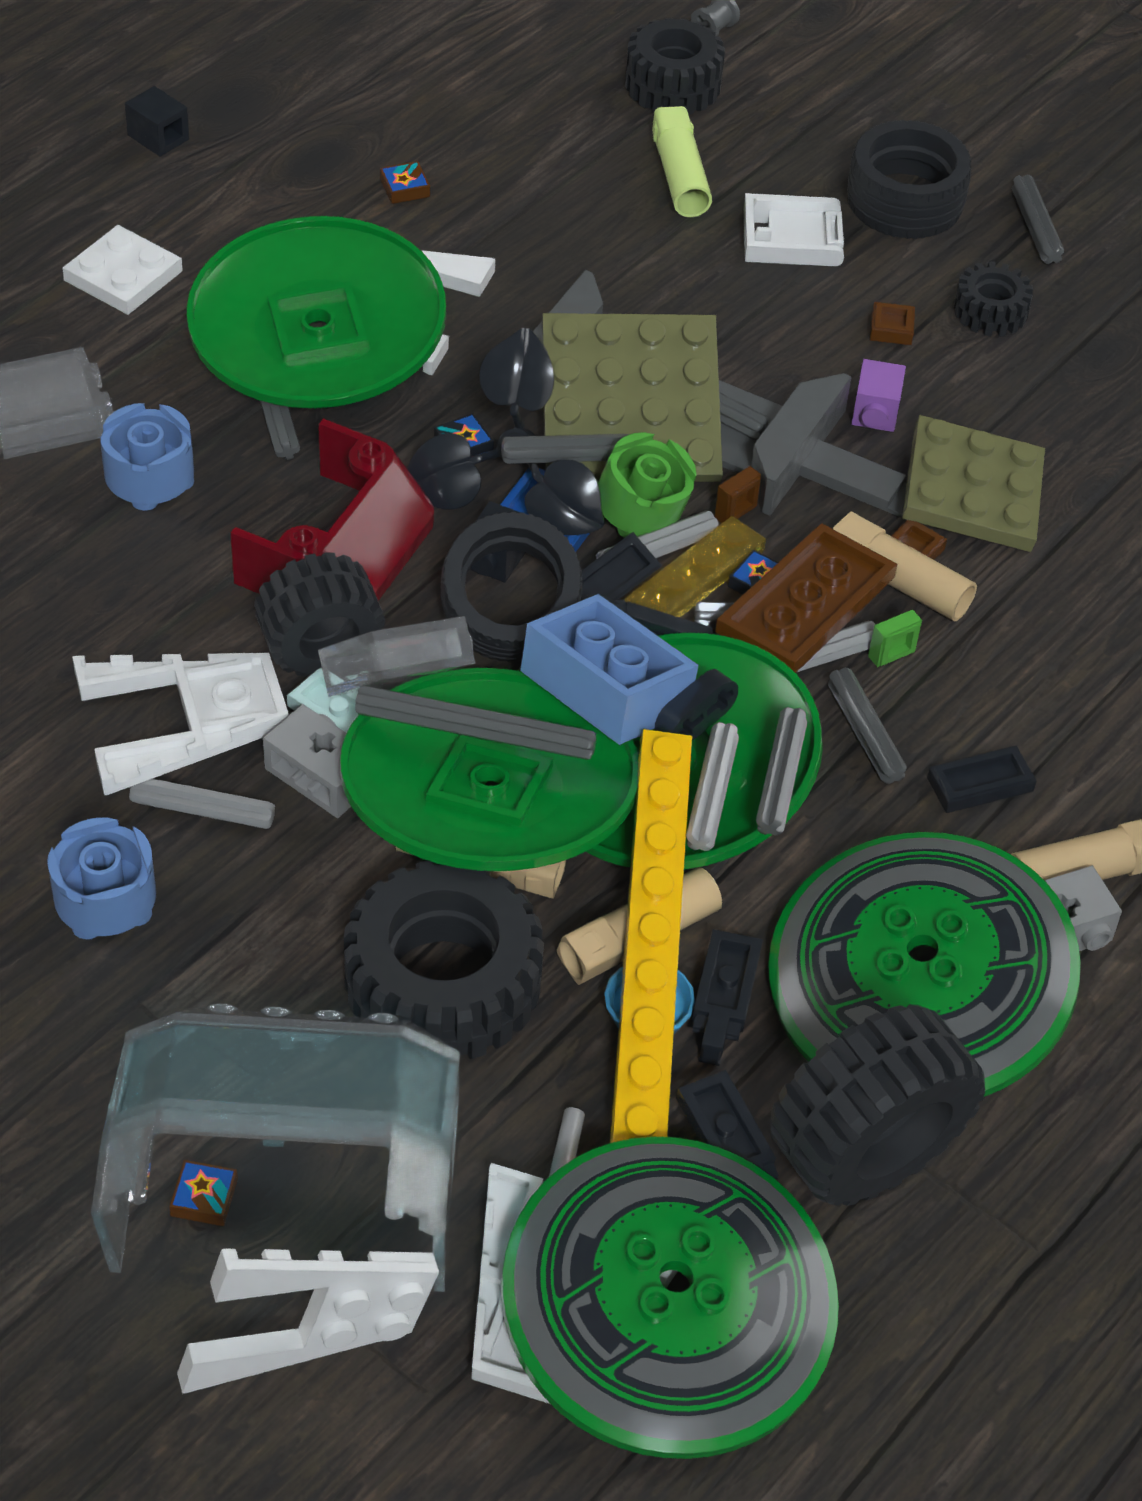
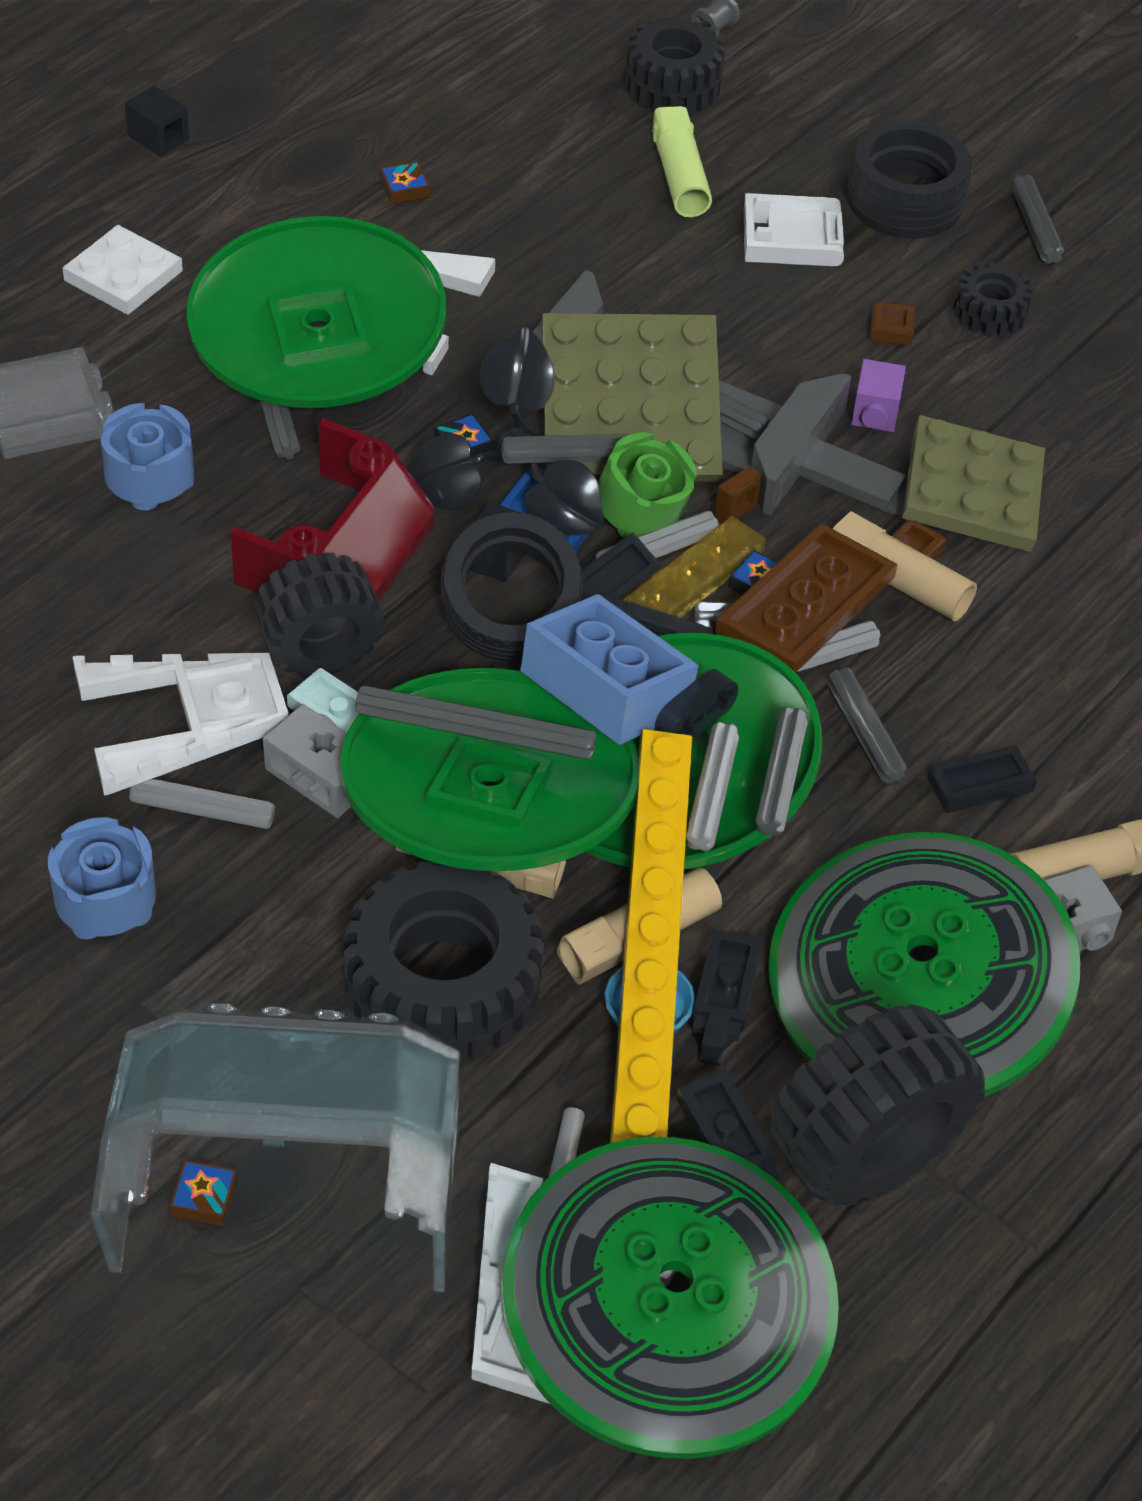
(348, 1309): white wing -> none
(396, 655): clear brick -> none
(894, 638): bright green tile -> none

